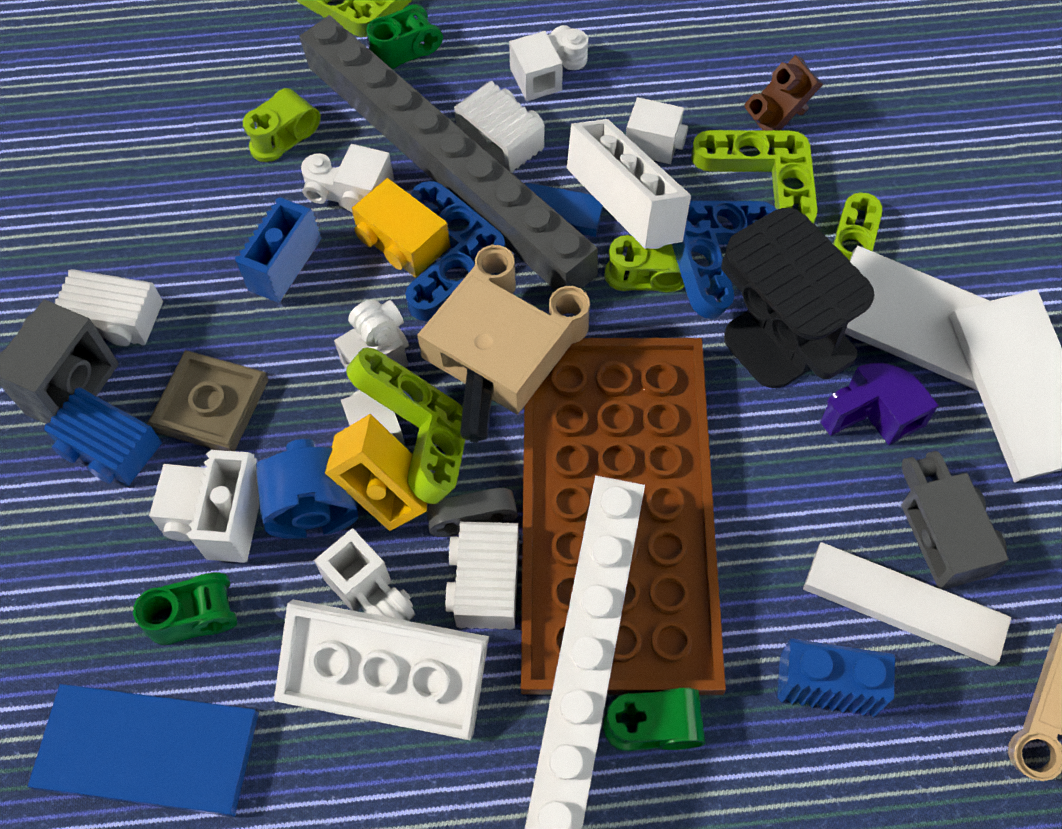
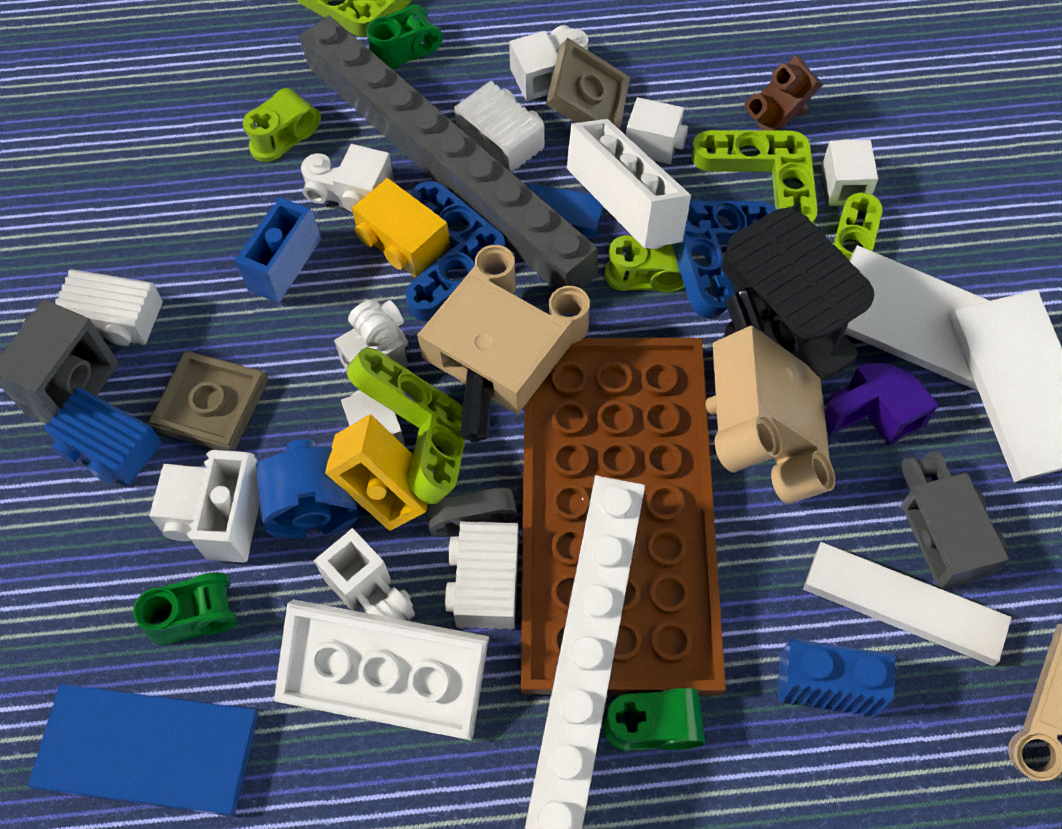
(587, 86): none -> dark tan tile
(768, 408): none -> tan piece
(848, 170): none -> white brick

